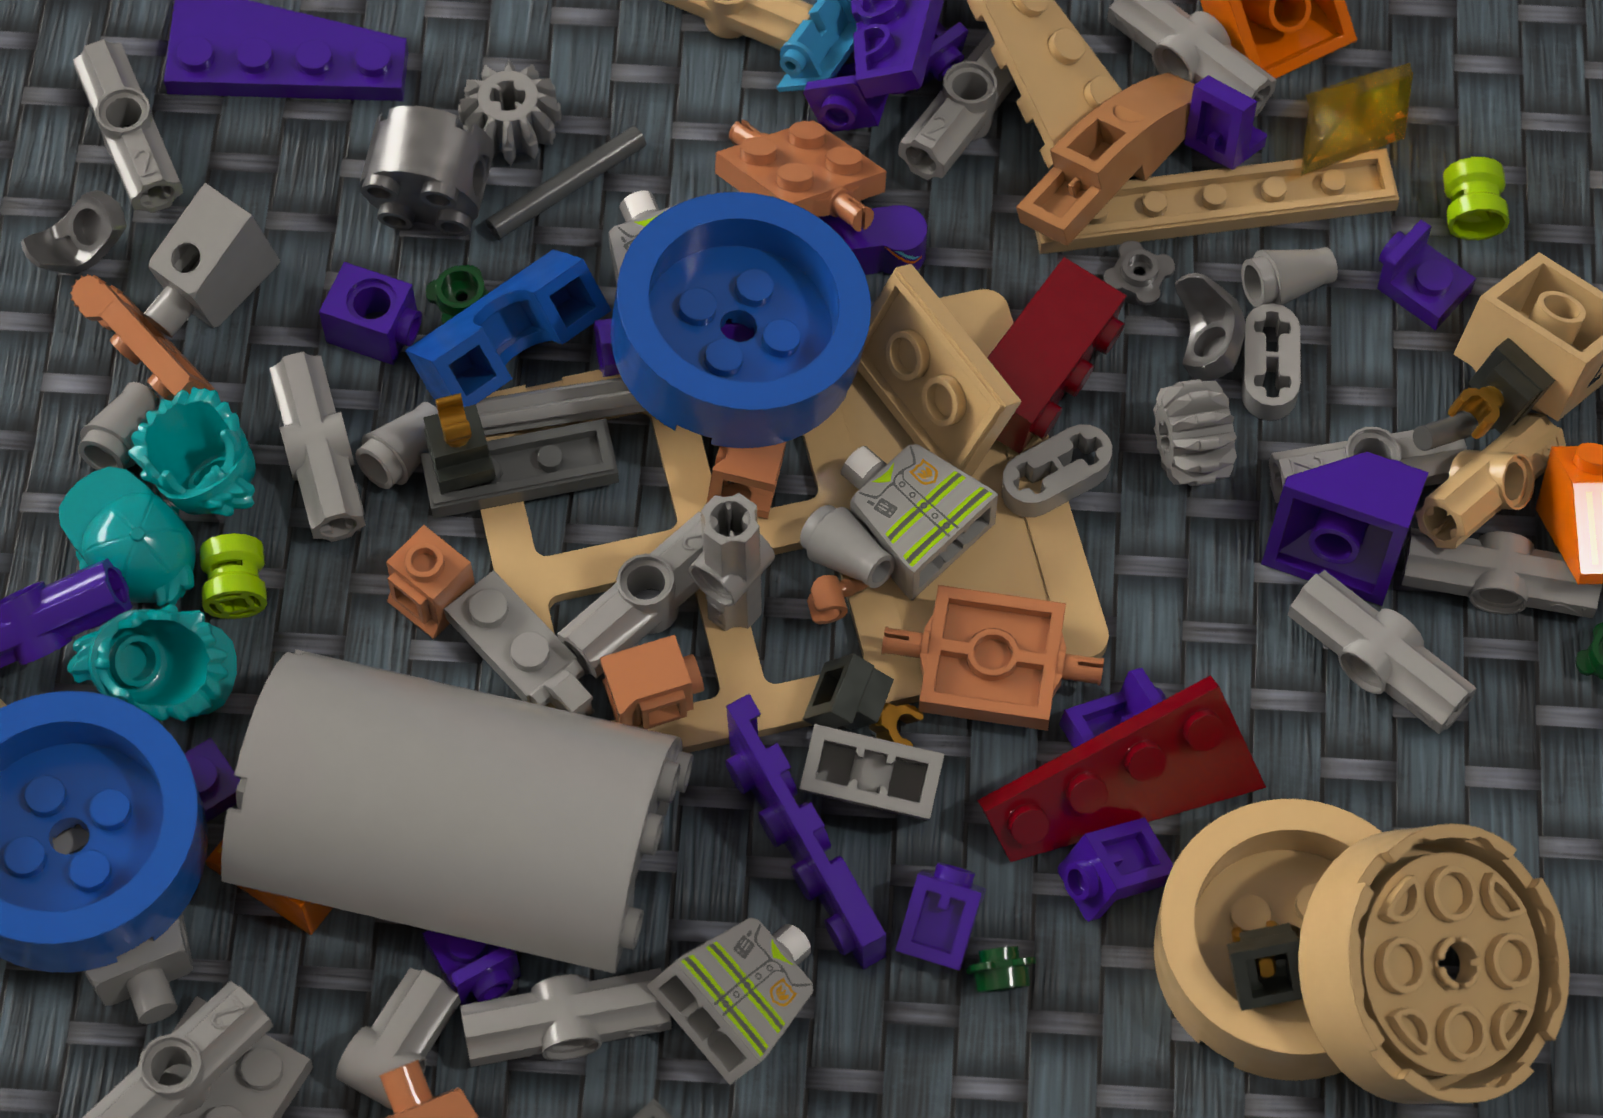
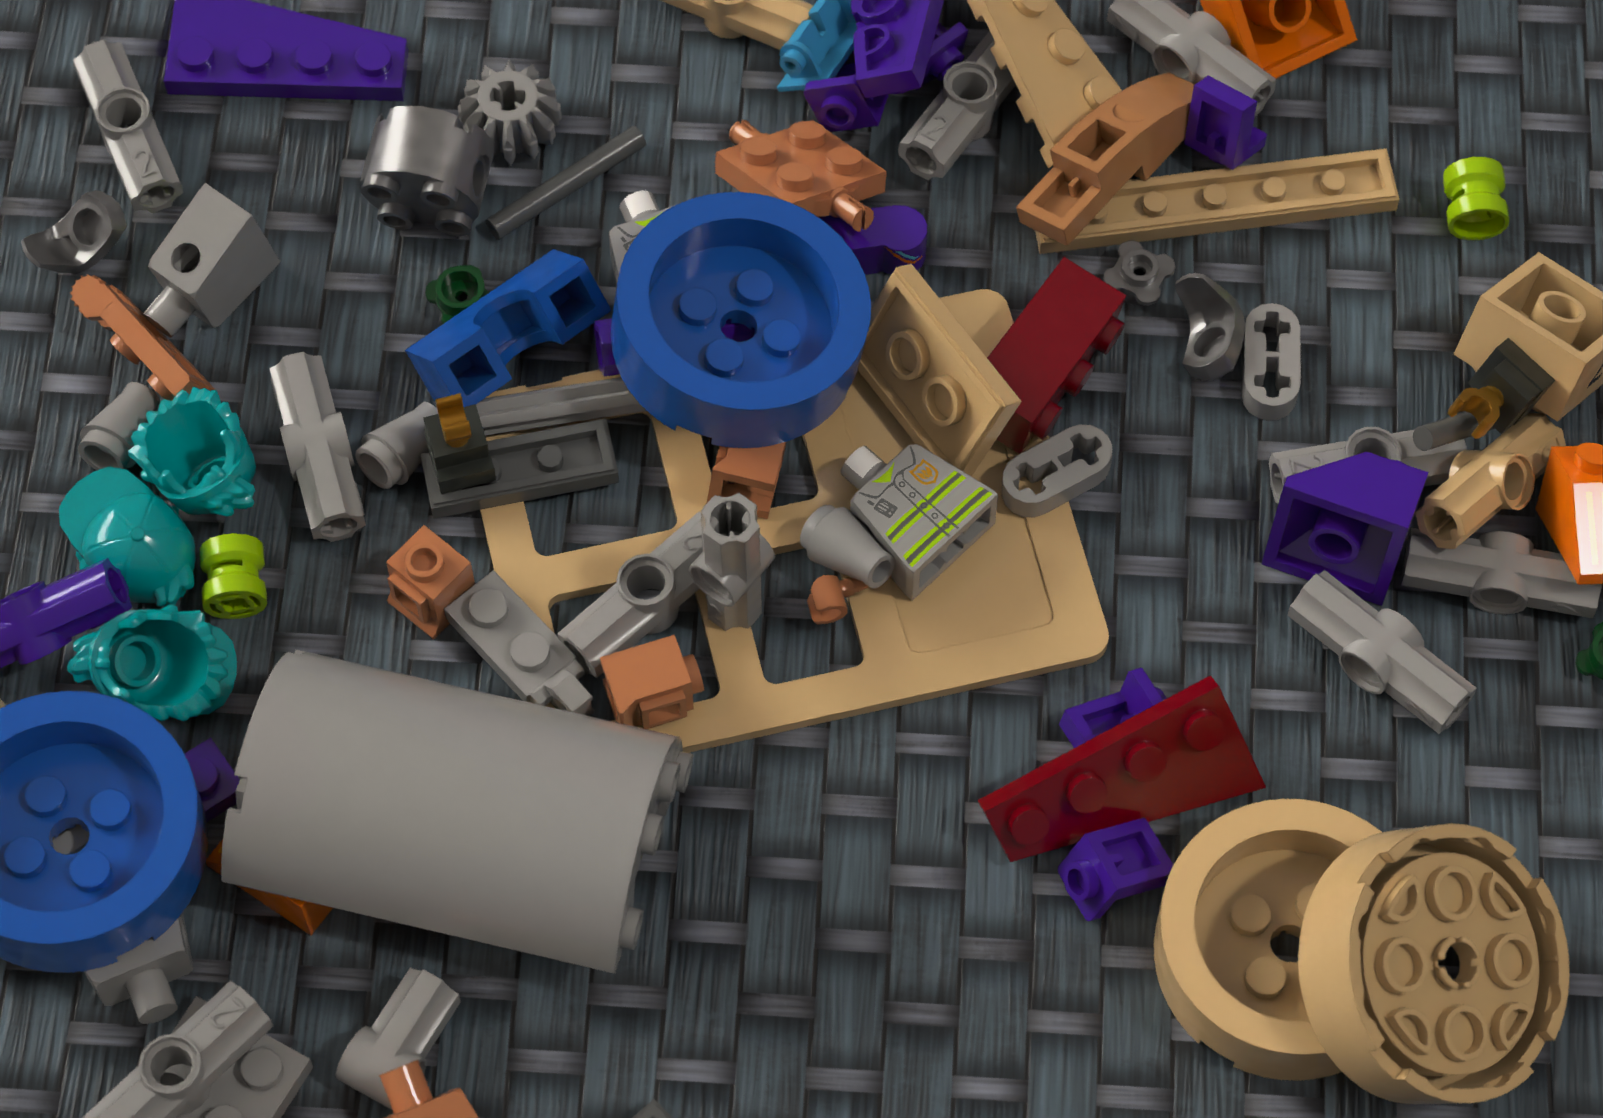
(362, 292): dark purple brick -> none
(473, 967): dark purple bracket -> none
(563, 1018): light grey piece -> none
(737, 993): light grey torso -> none
(800, 828): dark purple wing -> none
(855, 696): pearl dark grey piece -> none
(871, 772): light grey brick -> none
(941, 915): dark purple bracket -> none
(992, 657): nougat plate -> none
(1001, 969): dark green plate -> none
(1195, 432): light grey gear -> none
(1265, 965): pearl dark grey piece -> none
(1286, 274): light grey cone -> none
(1356, 116): clear yellow slope -> none
(1422, 277): dark purple bracket -> none

